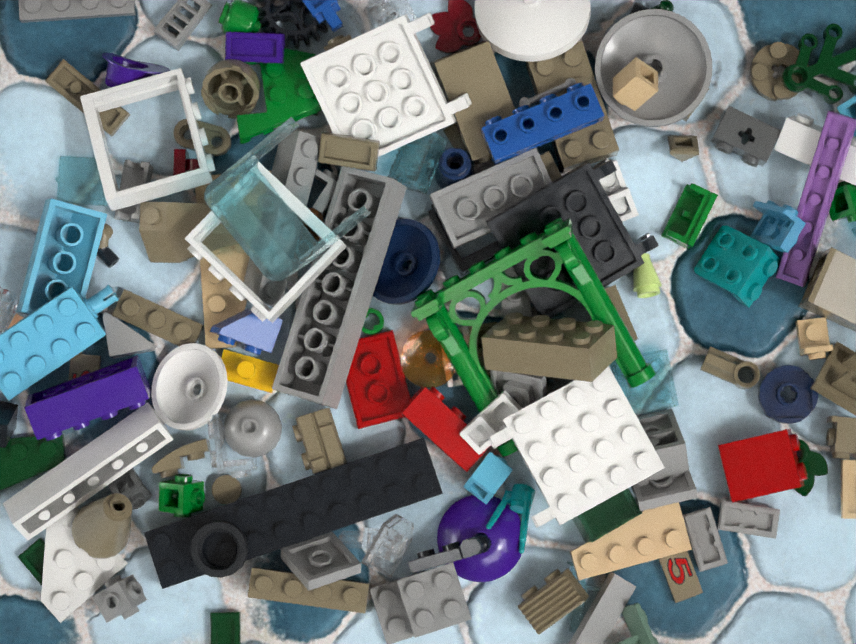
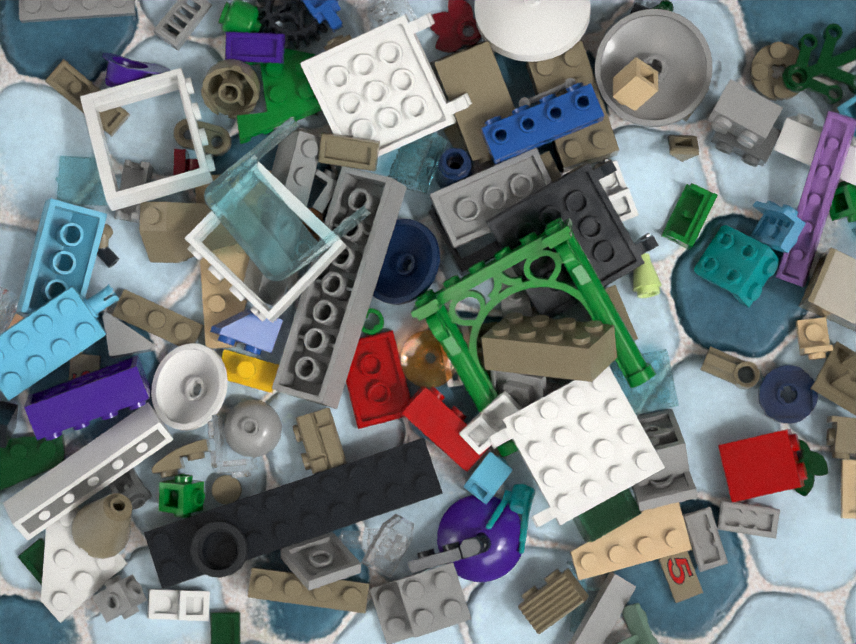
(178, 604): none -> white slope
(744, 115): none -> light grey brick

